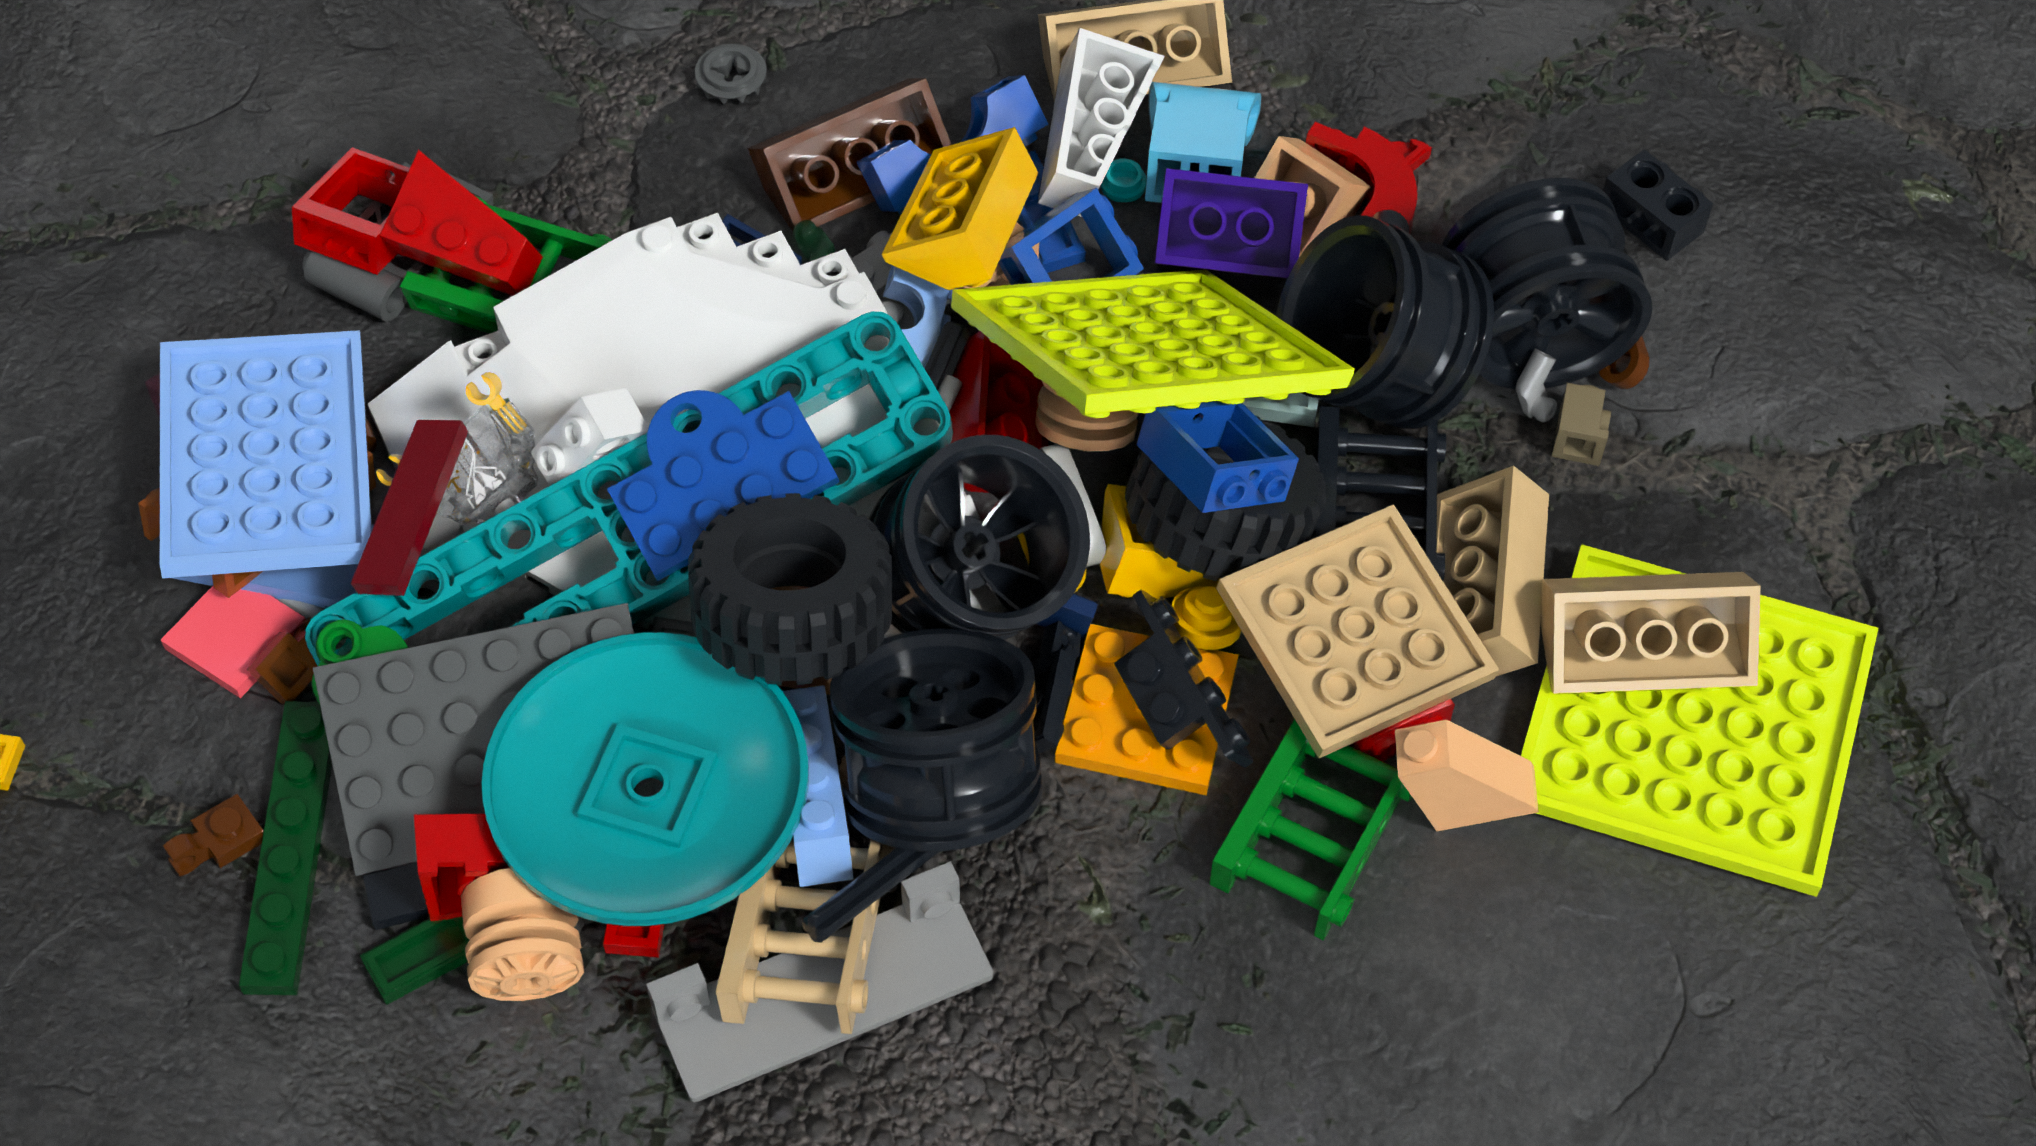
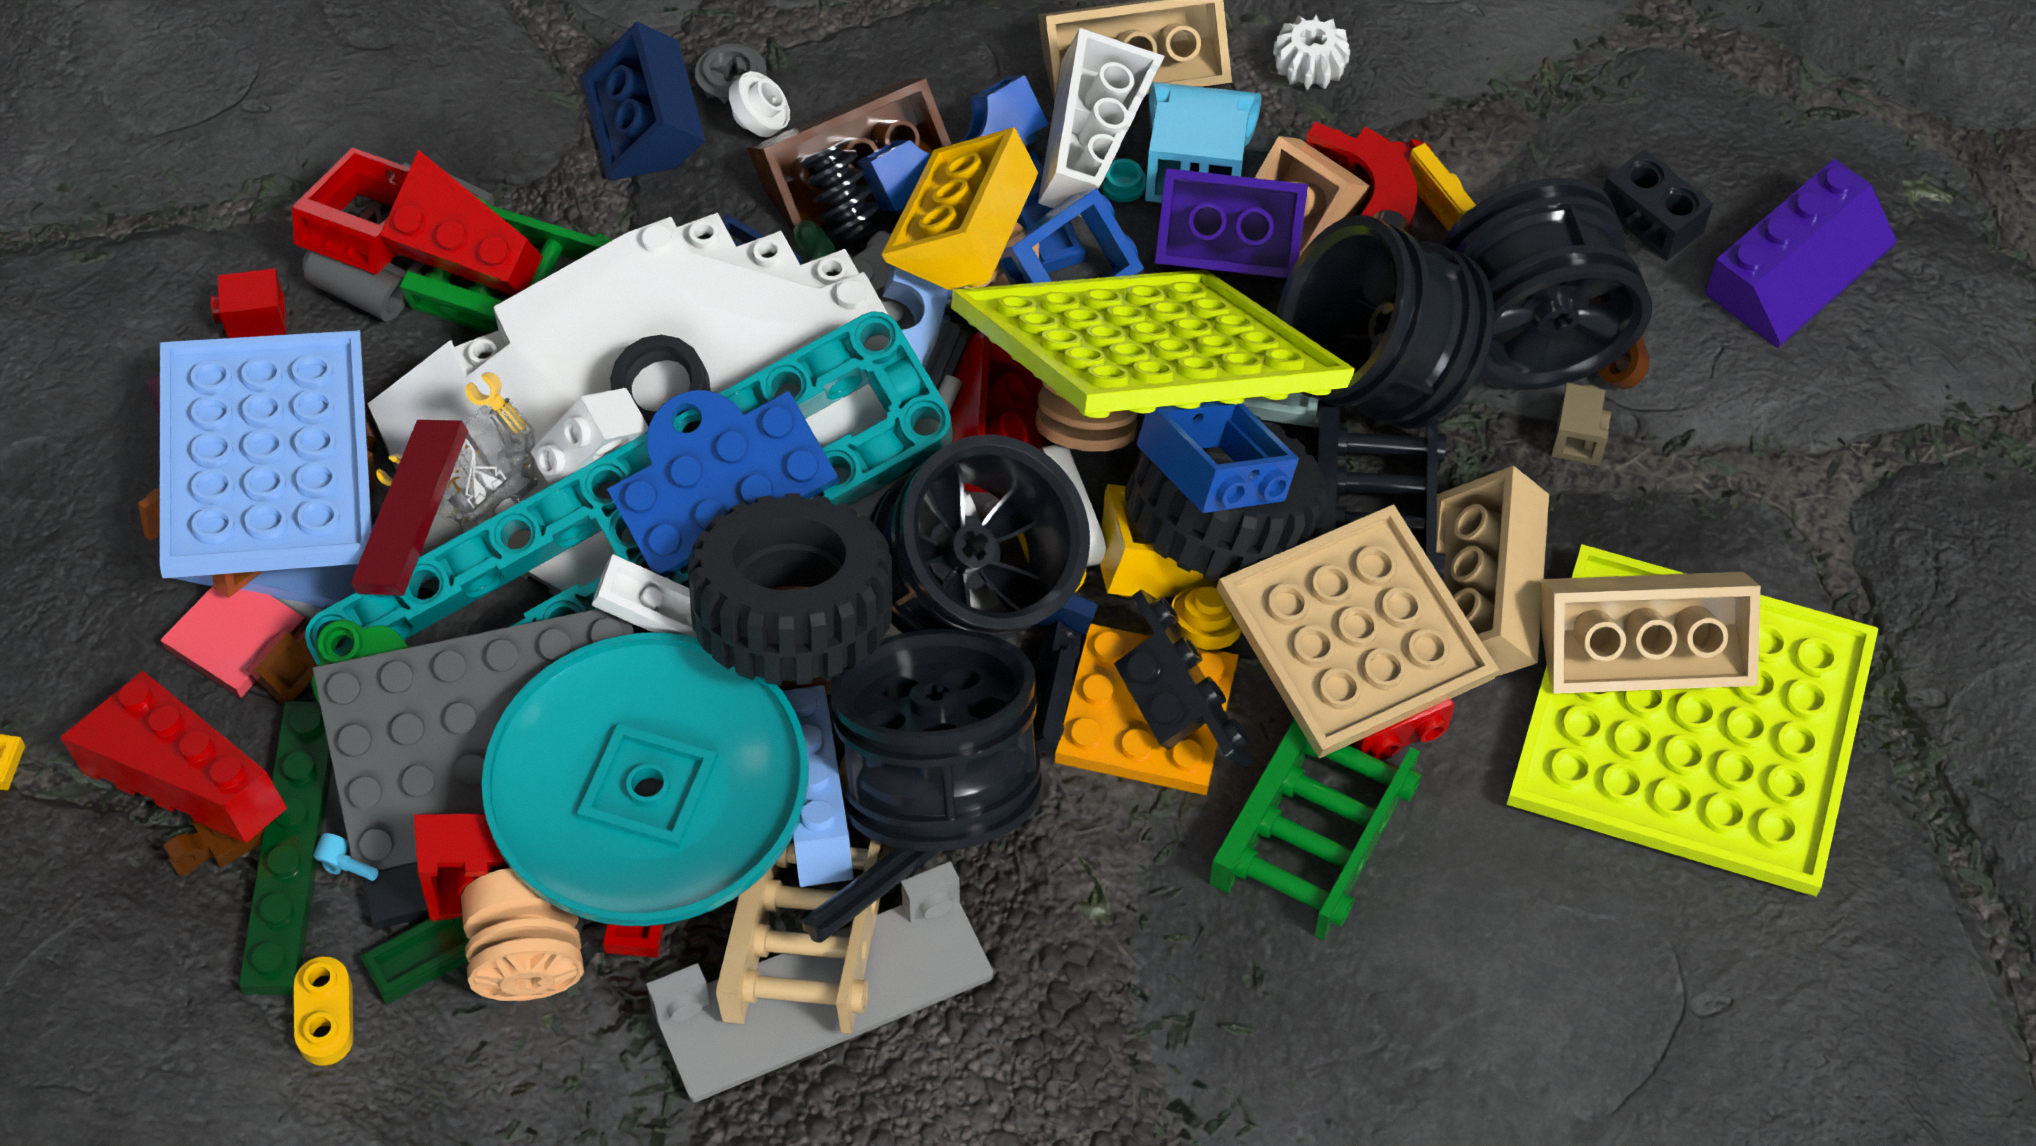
(168, 753): none -> red wedge
(250, 304): none -> red brick
(323, 1006): none -> yellow plate
(334, 856): none -> medium azure hand
(642, 104): none -> dark blue slope
(644, 598): none -> white plate
(657, 349): none -> black tyre
(759, 104): none -> white plate
(842, 193): none -> black piece
(1311, 52): none -> white gear
(1438, 187): none -> yellow plate
(1463, 776): light nougat slope -> none
(1531, 389): light grey arm -> none
(1802, 254): none -> dark purple slope

